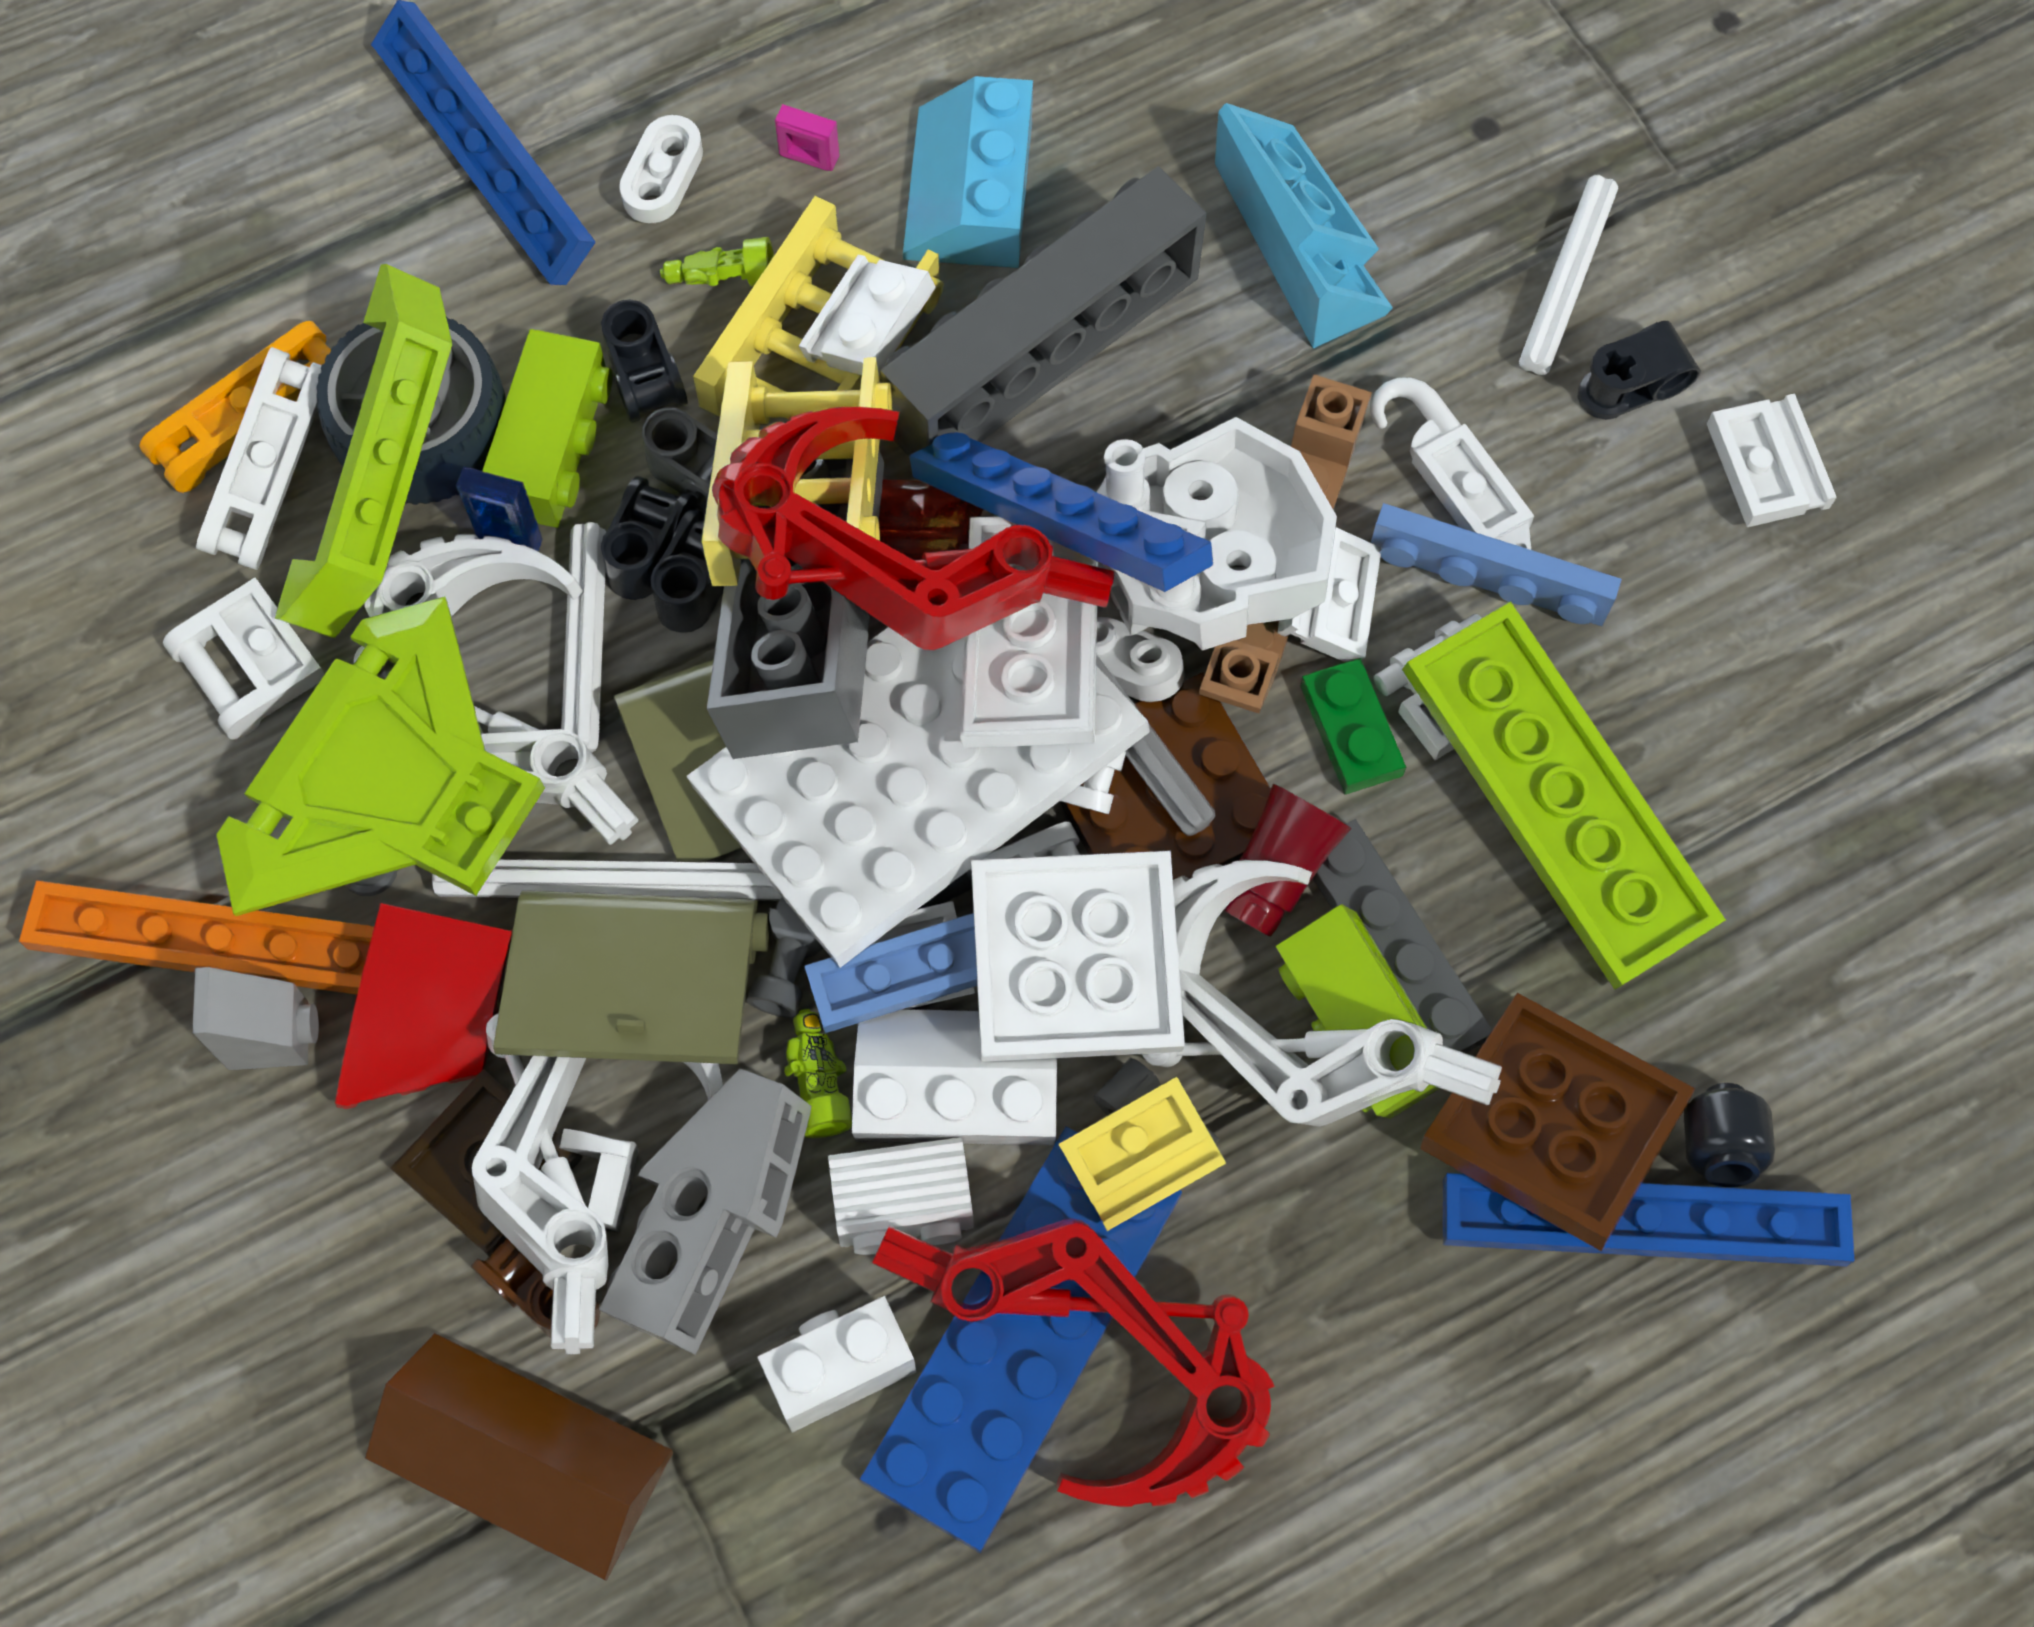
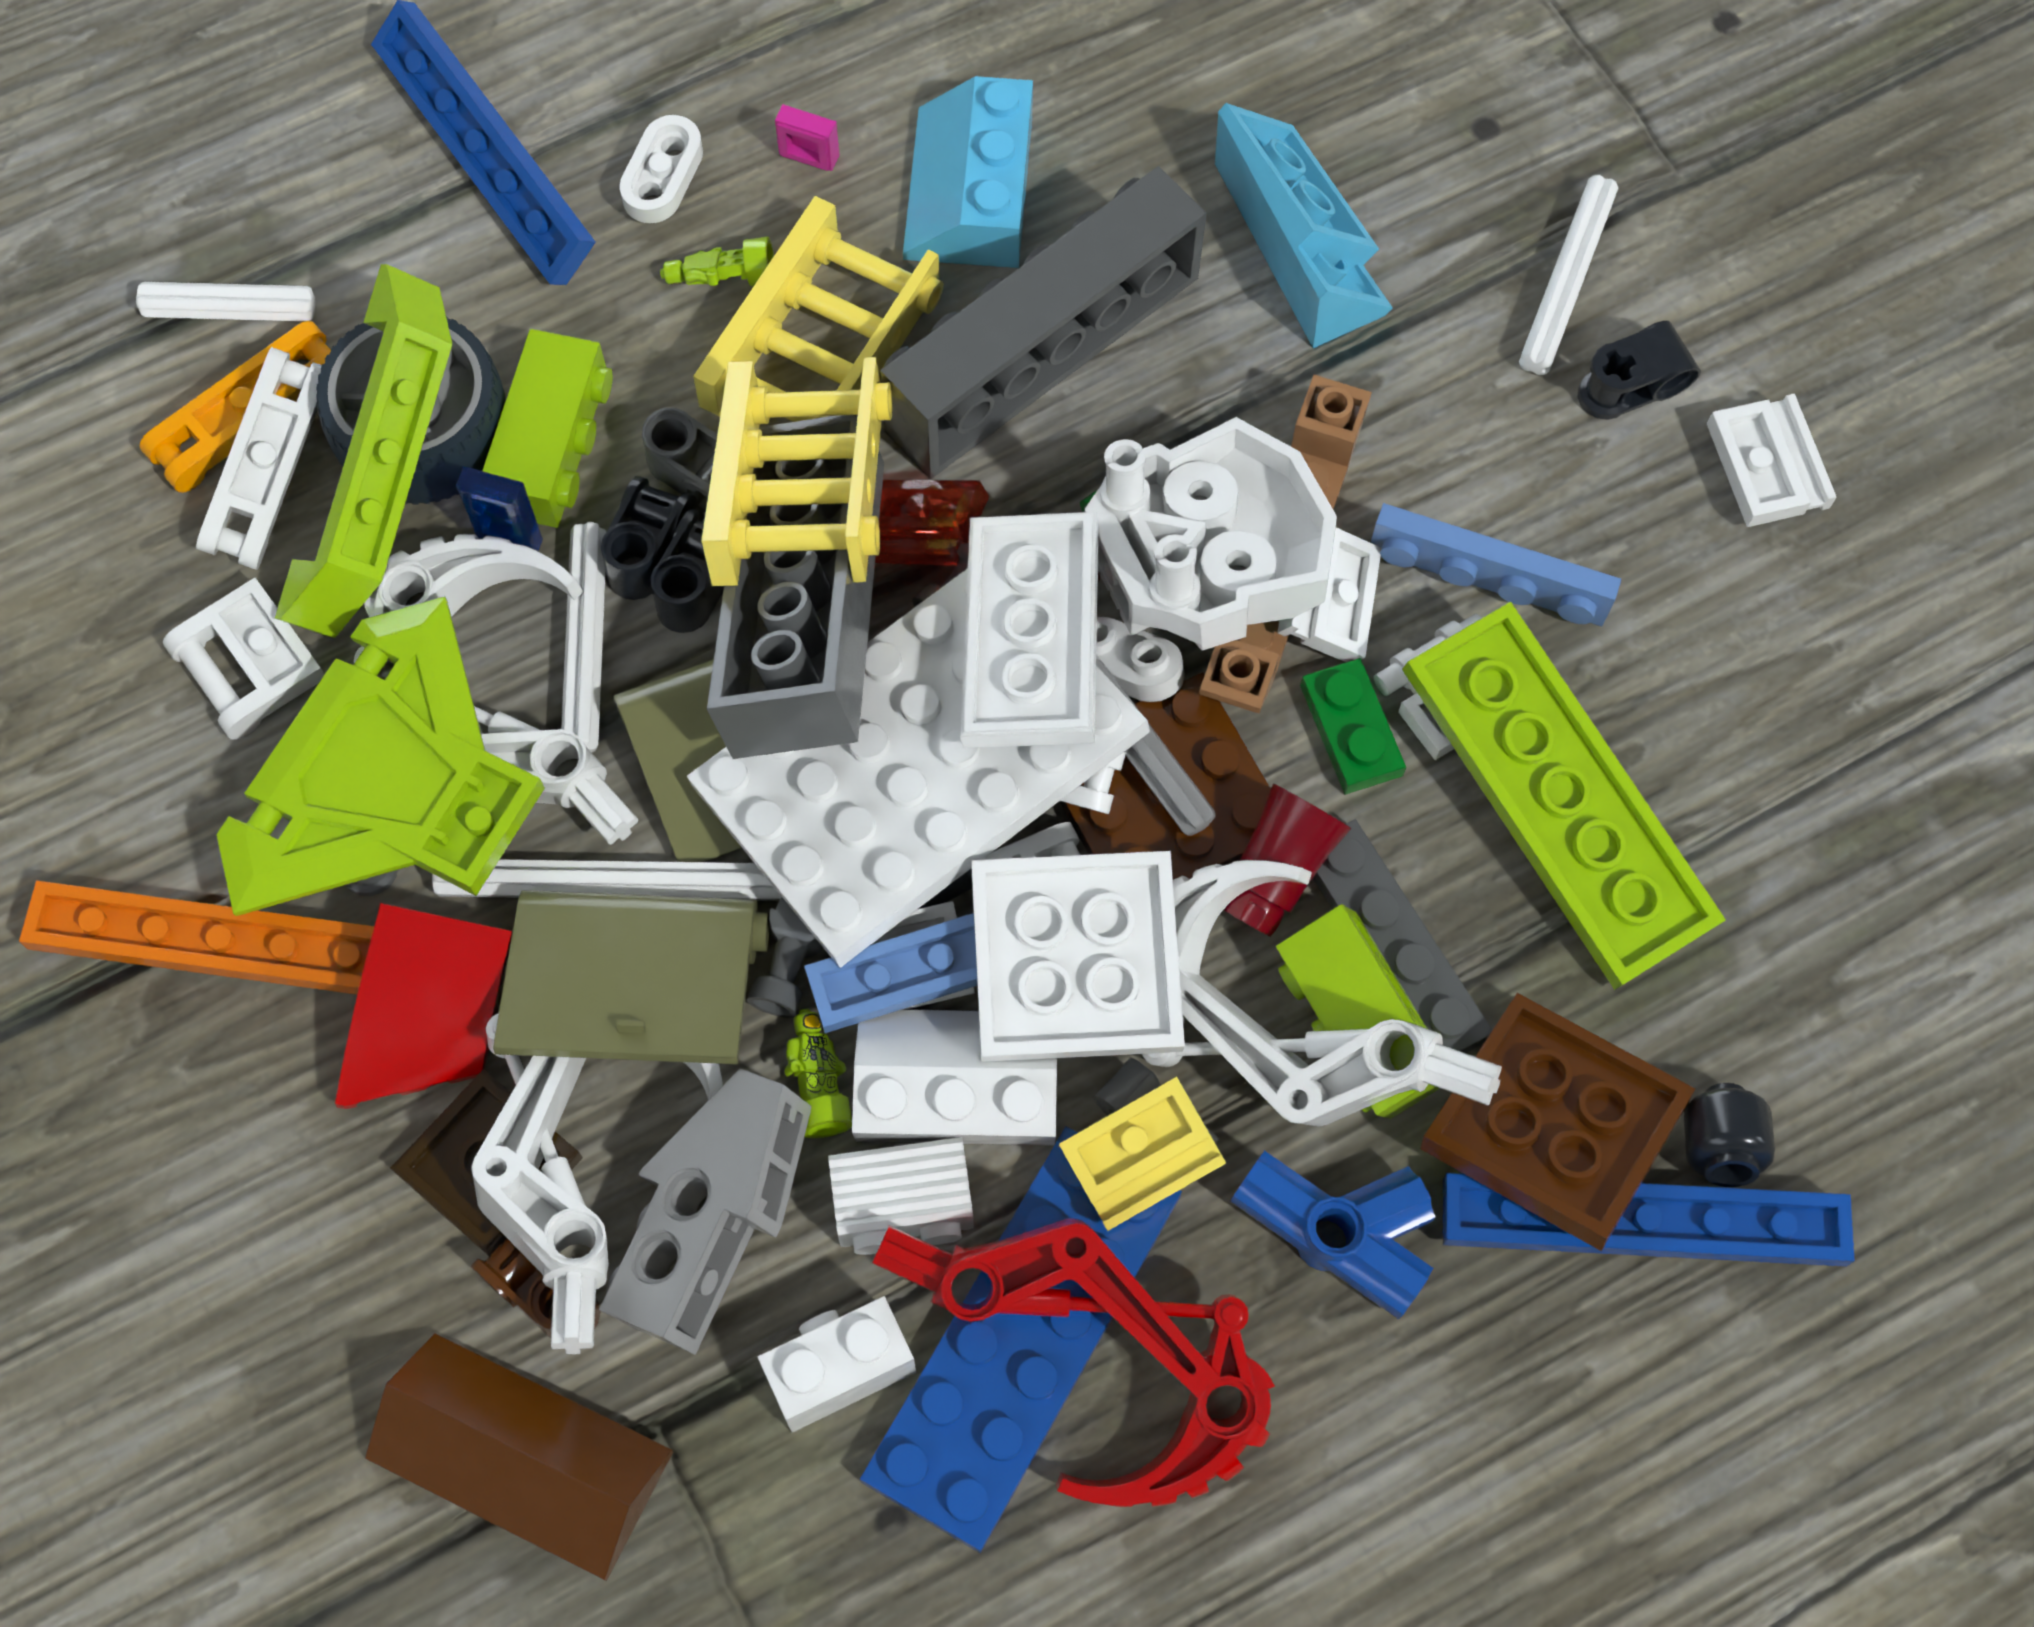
(225, 301): none -> white axle
(252, 1019): light grey slope -> none
(612, 1175): white tile -> none
(641, 368): black piece -> none
(867, 314): white plate -> none
(922, 599): red piece -> none
(1063, 511): blue plate -> none
(1367, 1216): none -> blue piece
(1458, 466): white plate -> none

